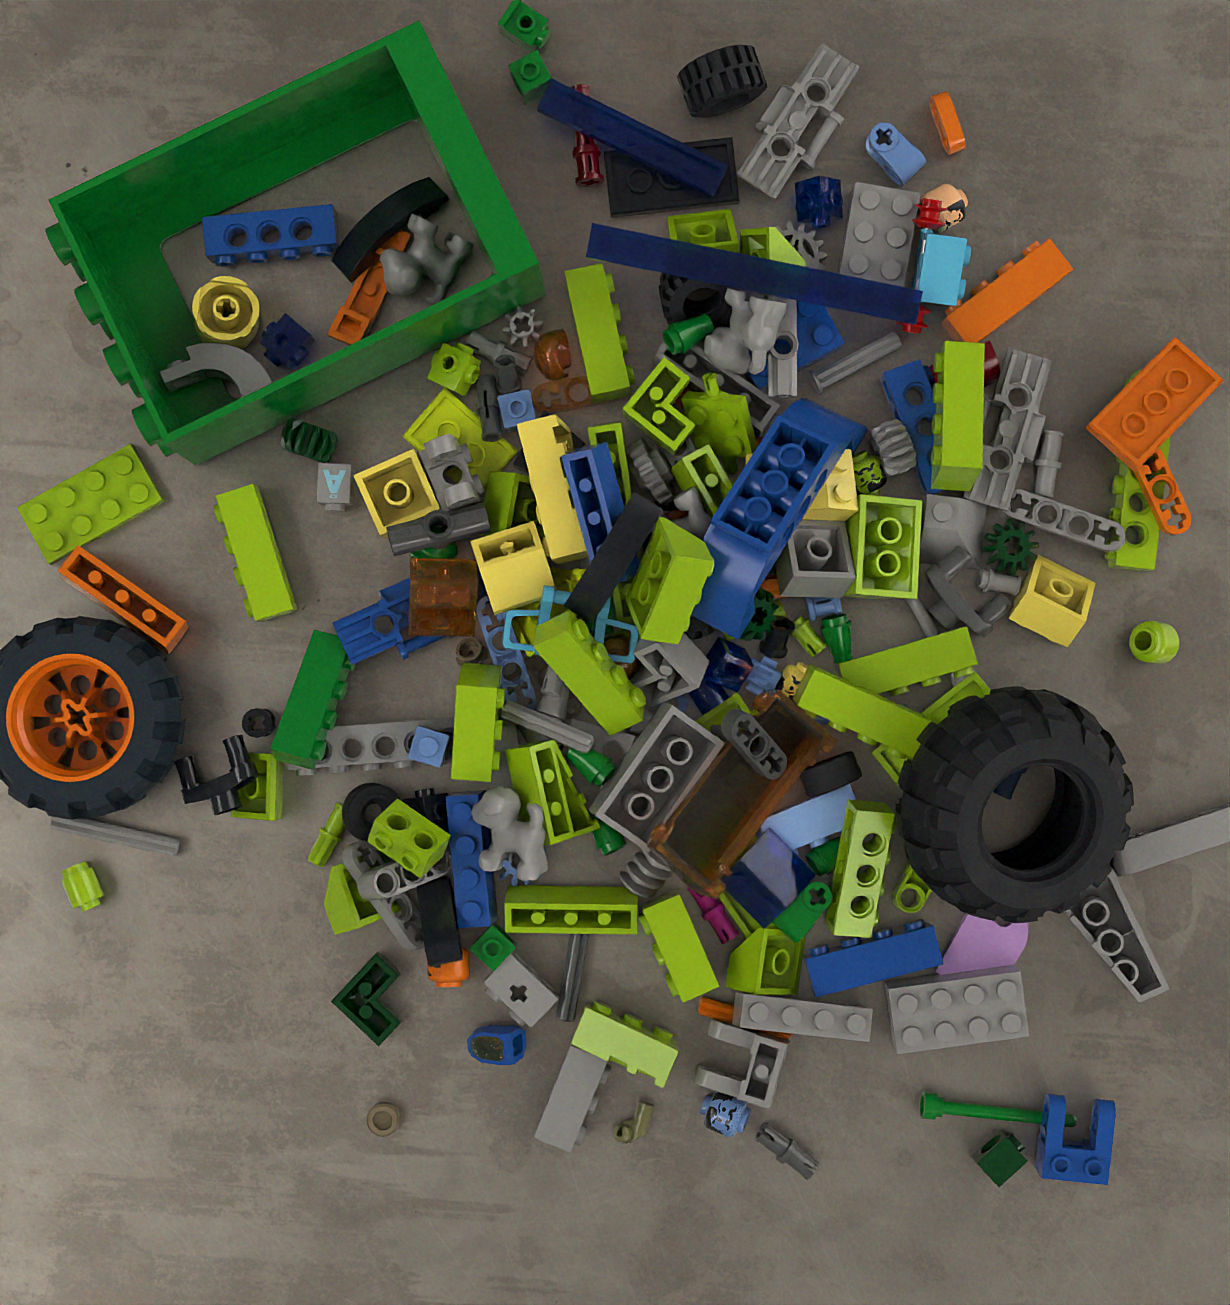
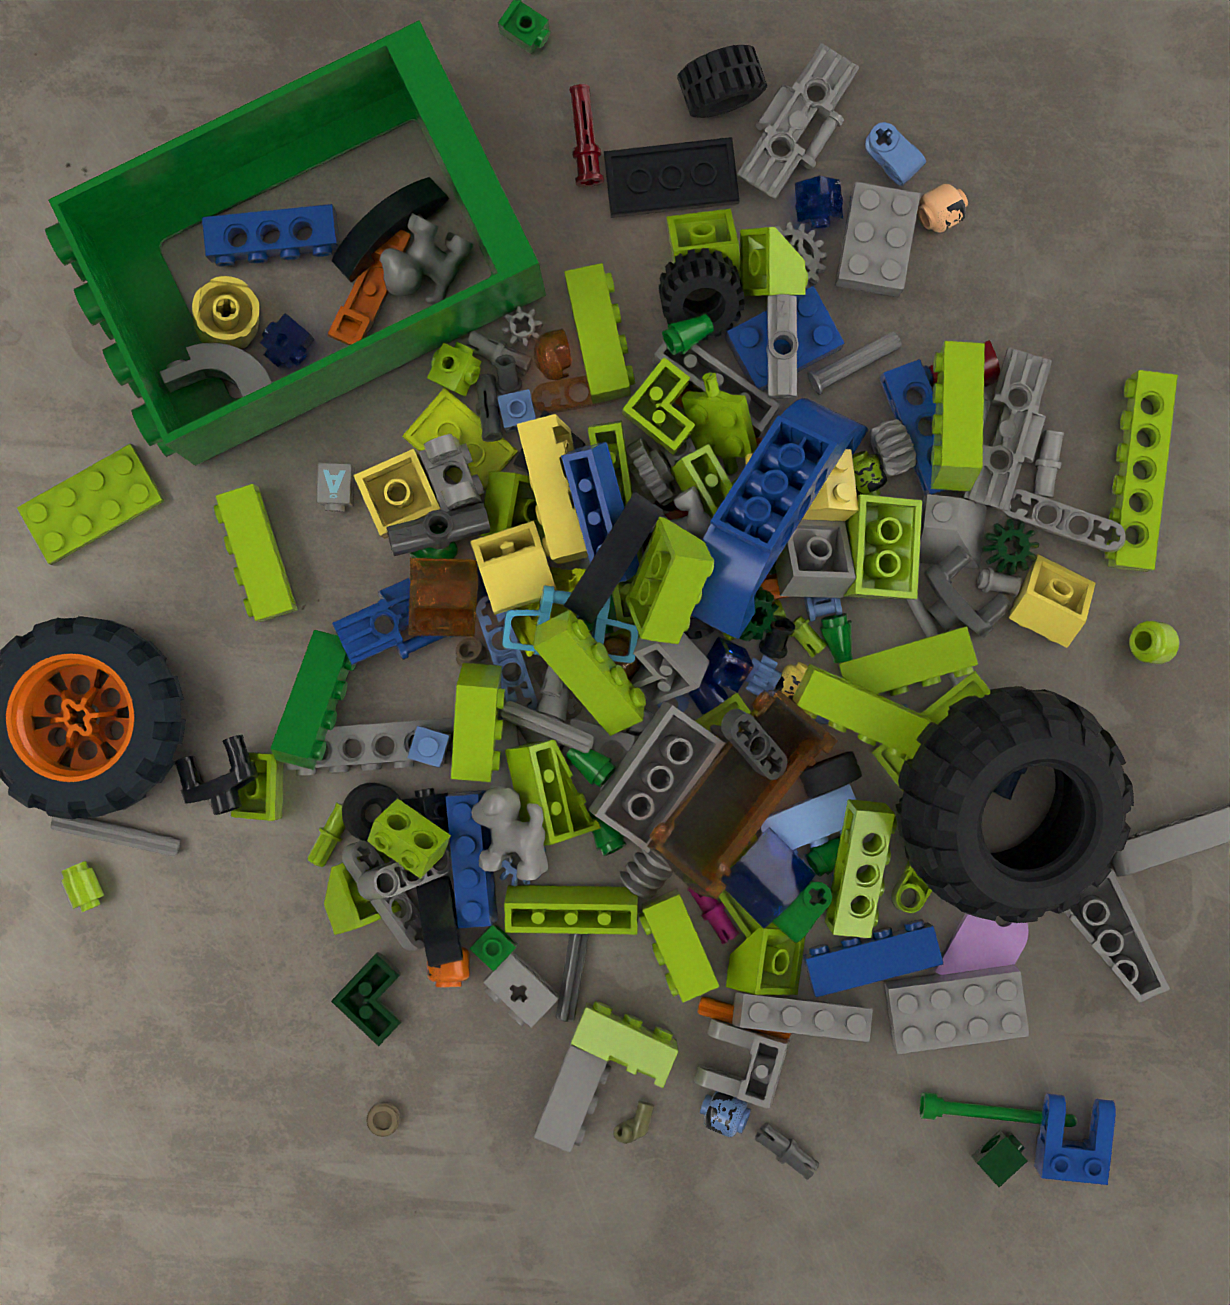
(123, 599): orange brick -> none
(248, 722): black bush -> none
(308, 440): dark green gear -> none
(497, 1044): blue rock -> none
(530, 76): green brick -> none
(632, 138): clear blue plate -> none
(752, 327): light grey animal -> none
(753, 274): clear blue plate -> none
(937, 263): medium azure brick -> none
(947, 122): orange beam -> none
(1008, 294): orange brick -> none
(1154, 404): orange tile -> none
(1174, 494): orange beam -> none

